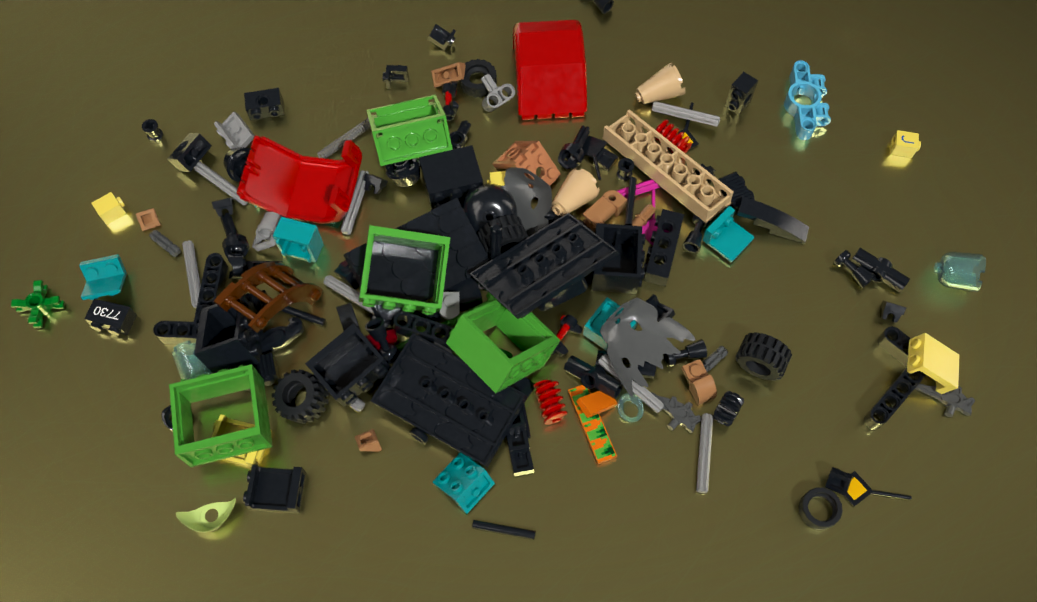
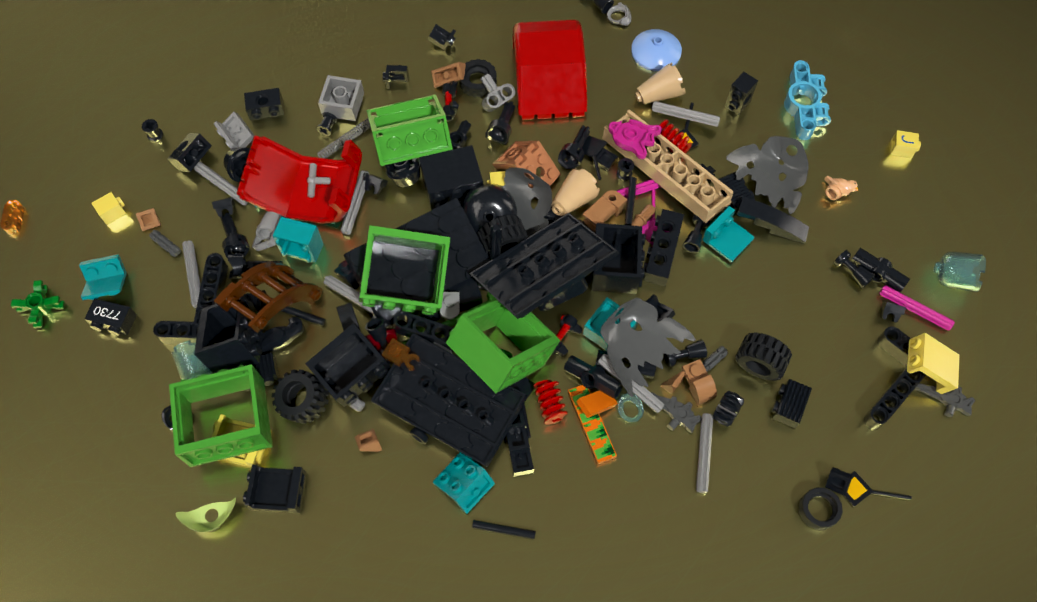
(9, 217): none -> clear orange beam
(313, 180): none -> light grey piece
(327, 123): none -> black bush
(341, 97): none -> light grey brick
(398, 353): none -> clear orange plate
(499, 129): none -> black piece
(623, 8): none -> light grey piece
(634, 136): none -> dark pink tile
(656, 49): none -> light blue dish
(671, 384): none -> medium nougat slope
(767, 169): none -> dark grey piece
(791, 403): none -> black brick
(839, 187): none -> light nougat animal
(917, 307): none -> dark pink axle

